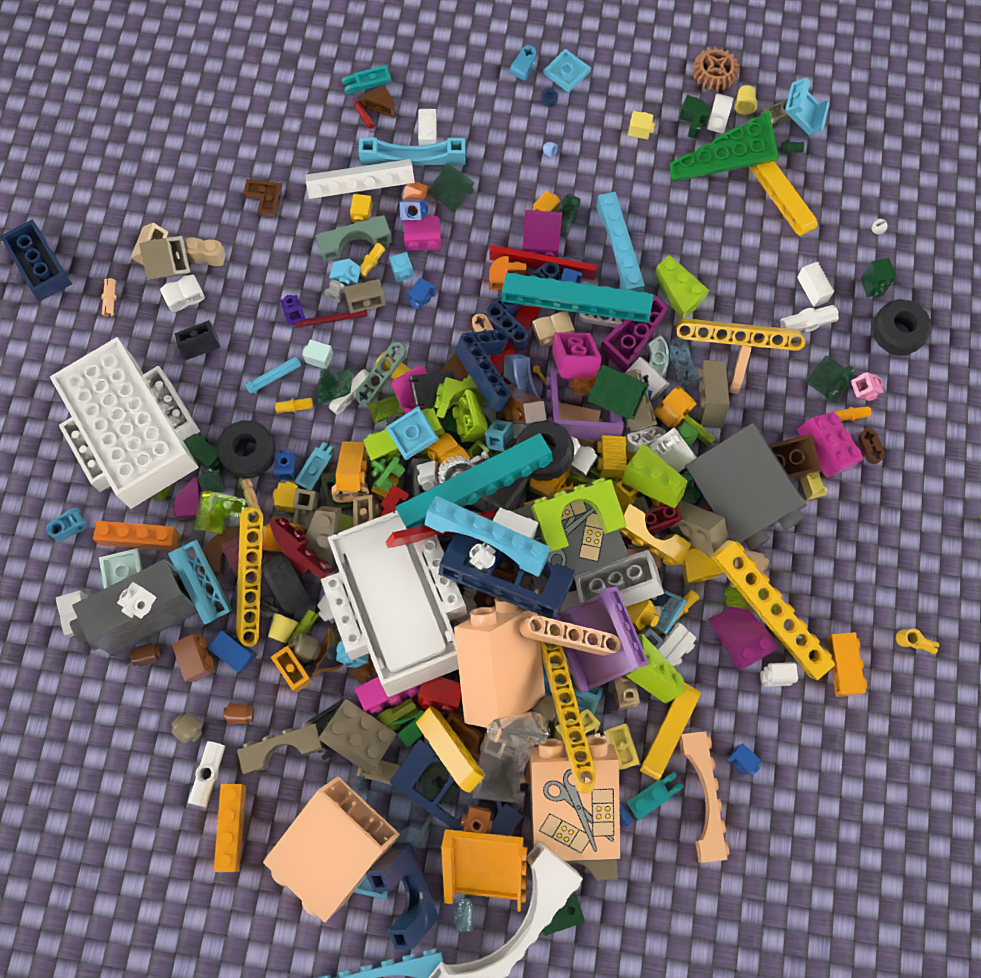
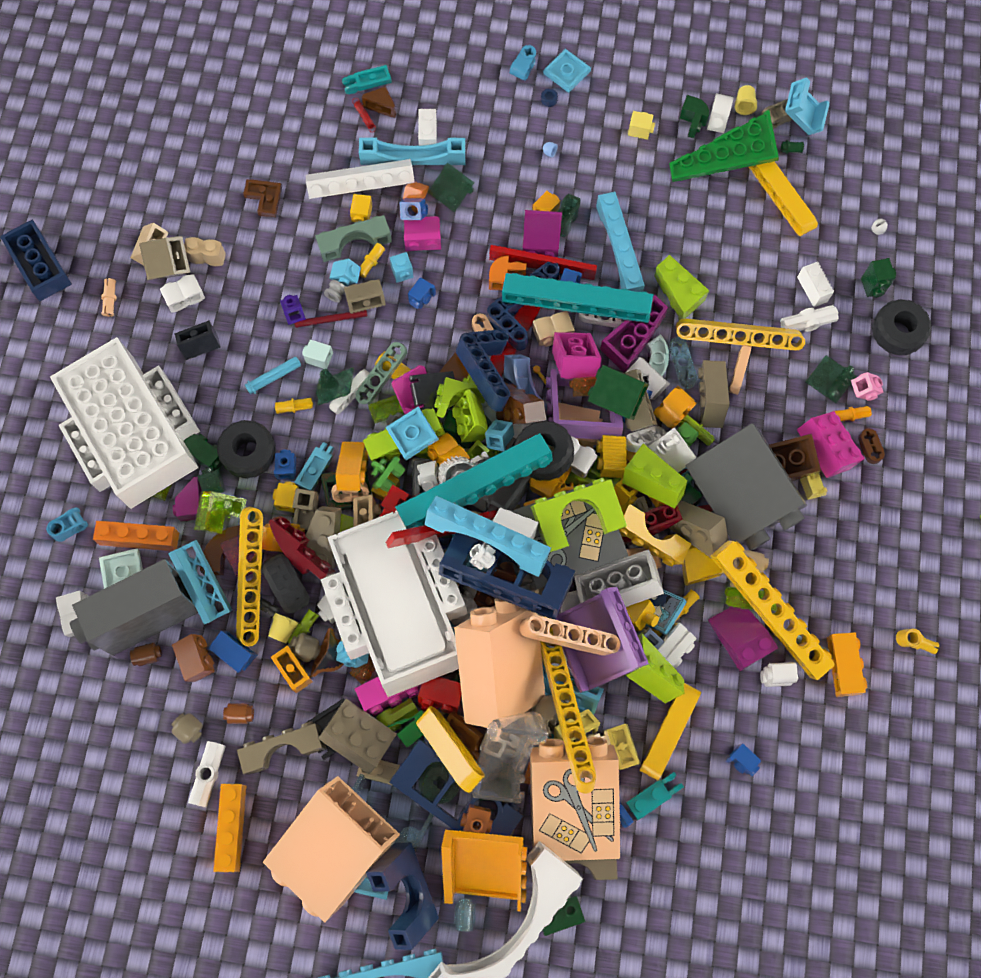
(136, 601): white brick -> none
(250, 495): light nougat axle -> none
(625, 693): tan hips -> none
(711, 844): light nougat arch -> none
(715, 75): nougat gear -> none

